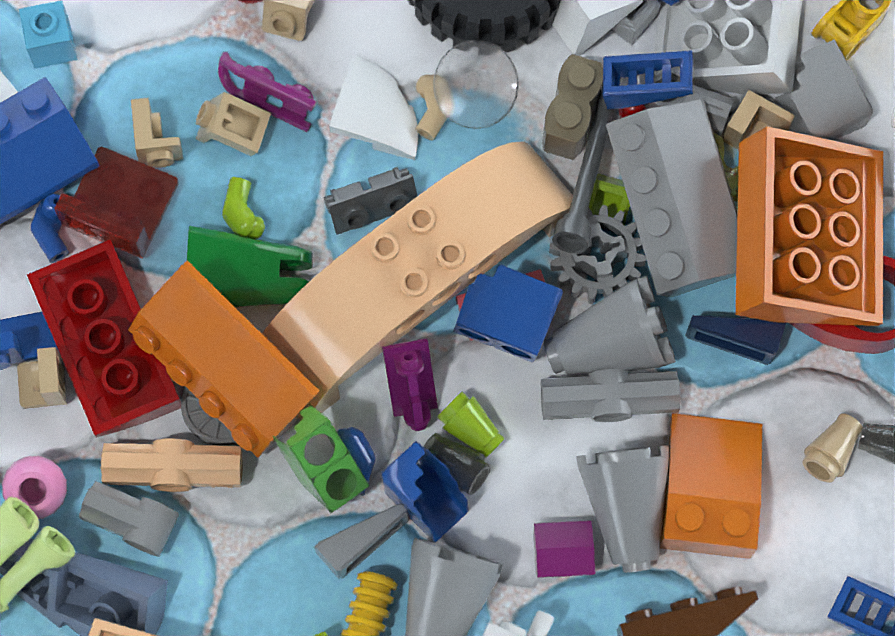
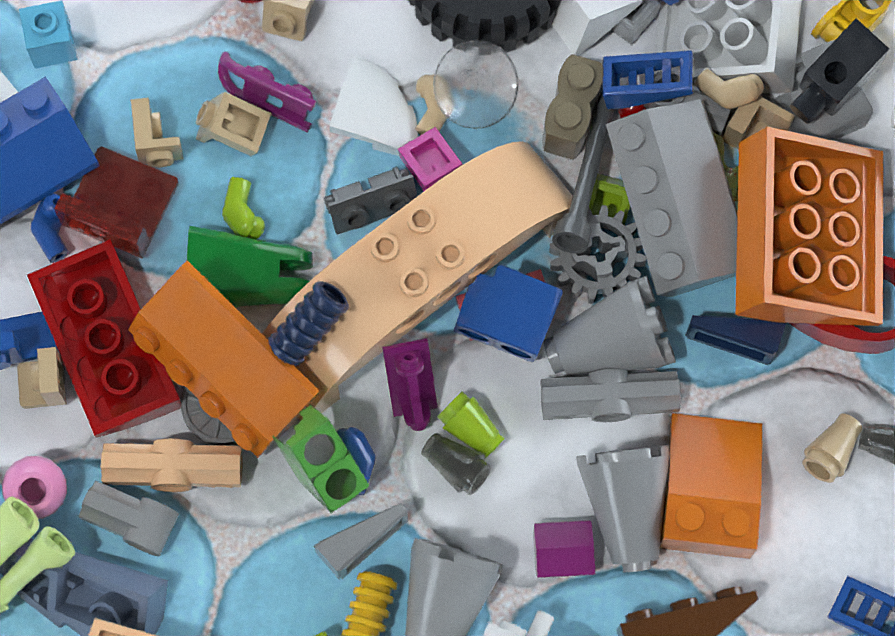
(308, 323): none -> dark blue piece
(425, 491): blue piece -> none
(429, 158): none -> dark pink bracket
(732, 92): none -> tan arm
(847, 61): none -> black torso

